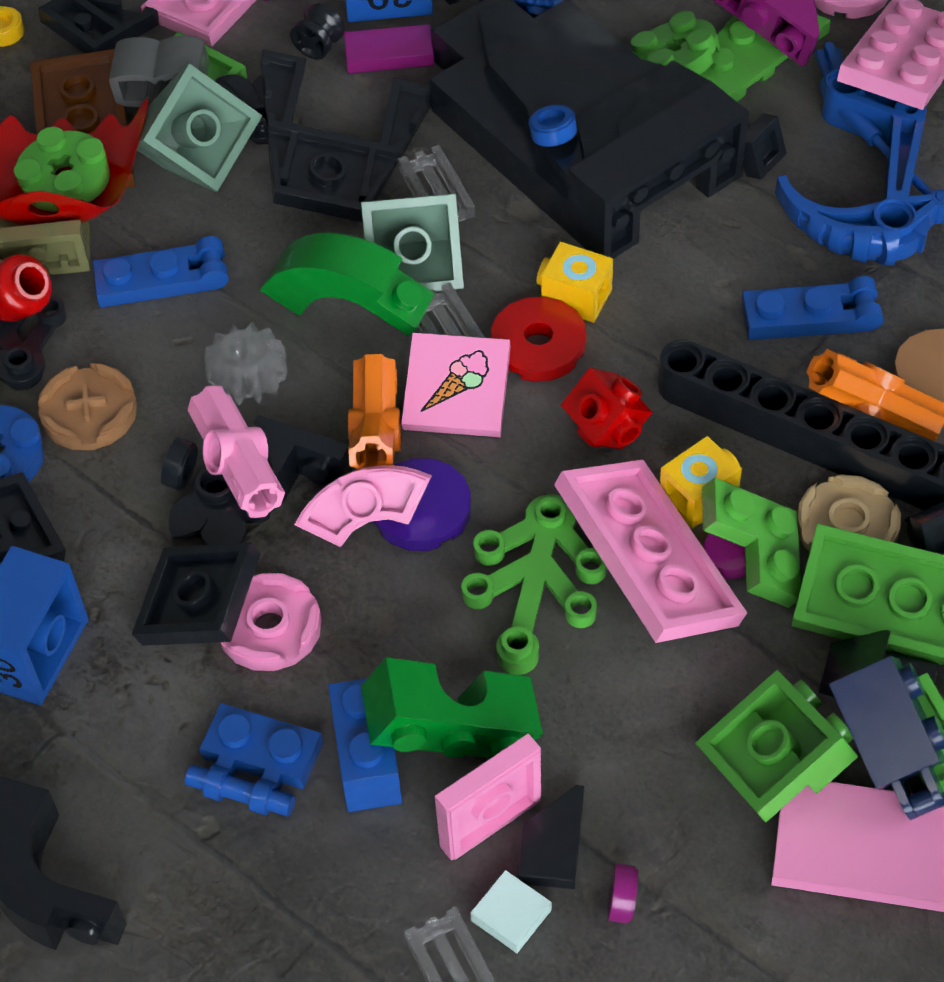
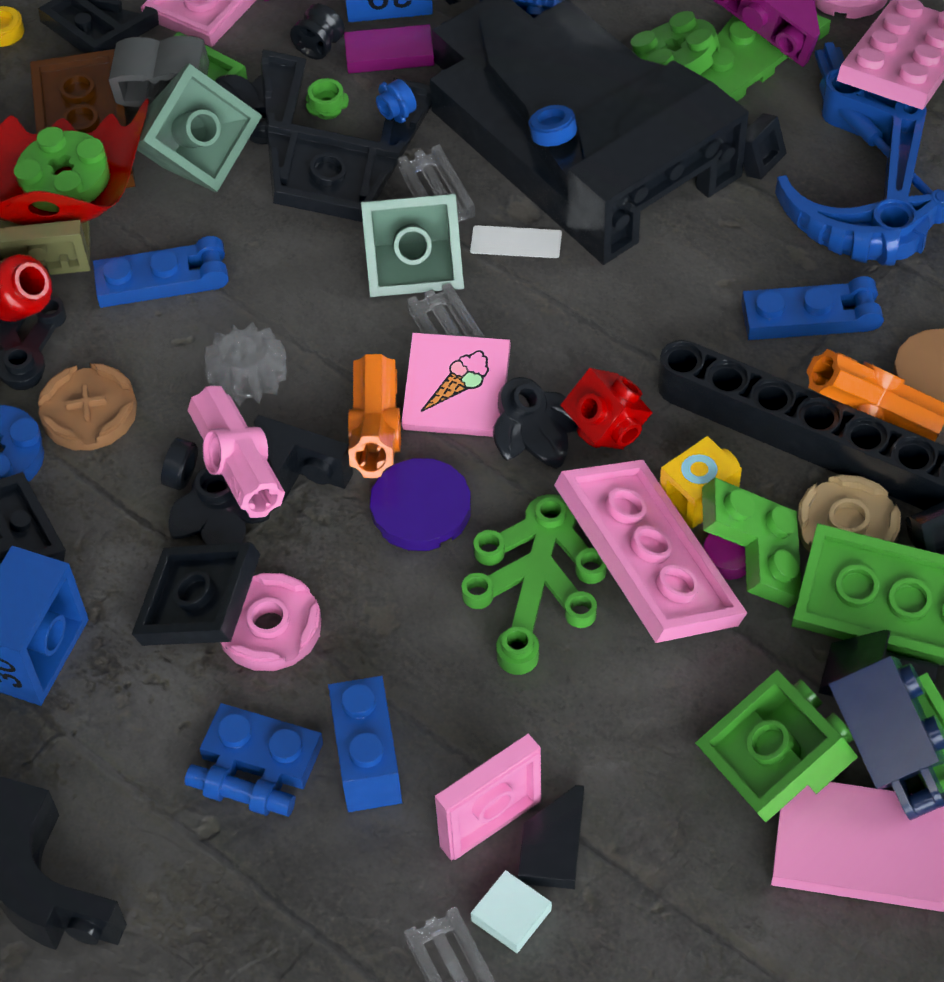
(326, 99): none -> bright green plate
(348, 270): green arch -> none
(363, 497): bright pink tile -> none
(395, 100): none -> blue plate
(413, 712): green arch -> none
(516, 241): none -> white sticker
(537, 428): none -> black plate
(543, 317): red tile -> none
(577, 278): yellow brick -> none
(622, 893): magenta tile -> none

